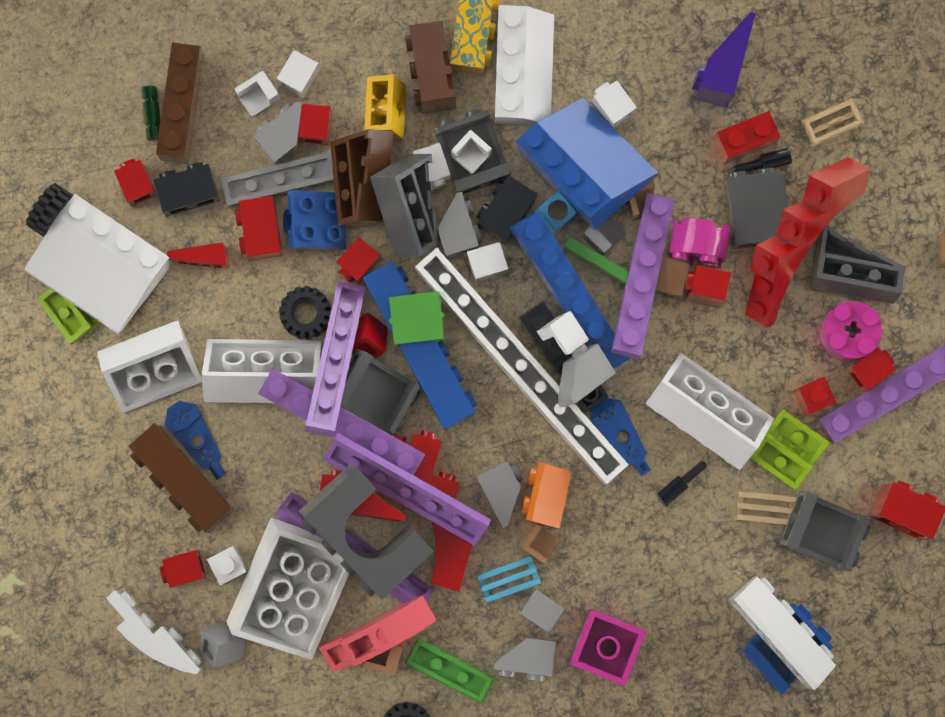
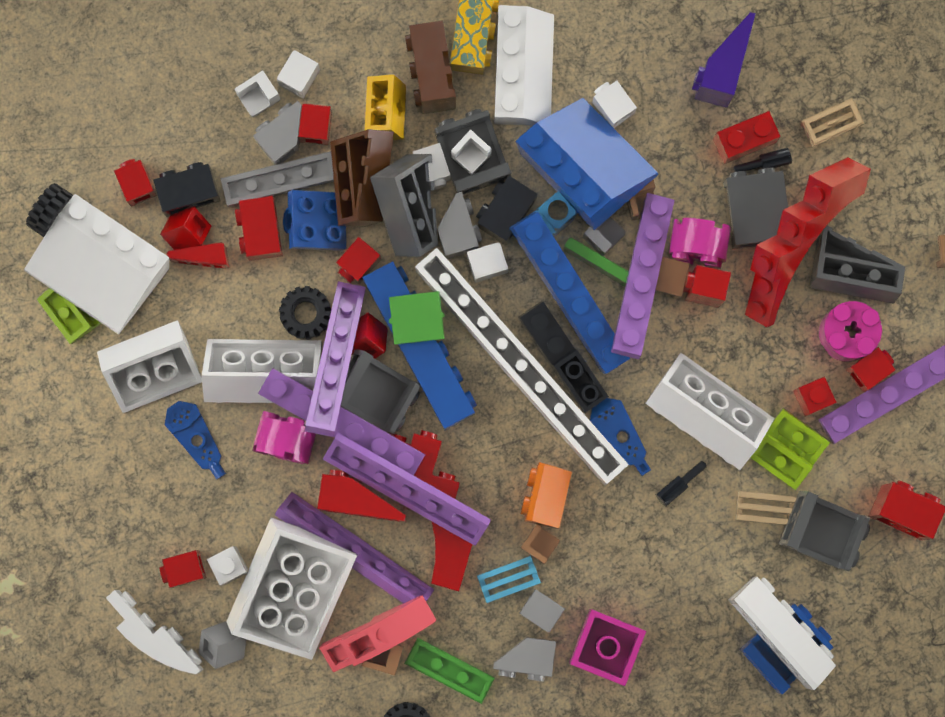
(151, 112): dark green axle -> none
(180, 103): reddish brown brick -> none
(181, 478): reddish brown brick -> none
(186, 229): none -> red panel
(283, 438): none -> dark pink brick
(379, 569): dark grey arch -> none
(501, 490): light grey slope -> none
(565, 331): white panel -> none
(583, 374): light grey slope -> none

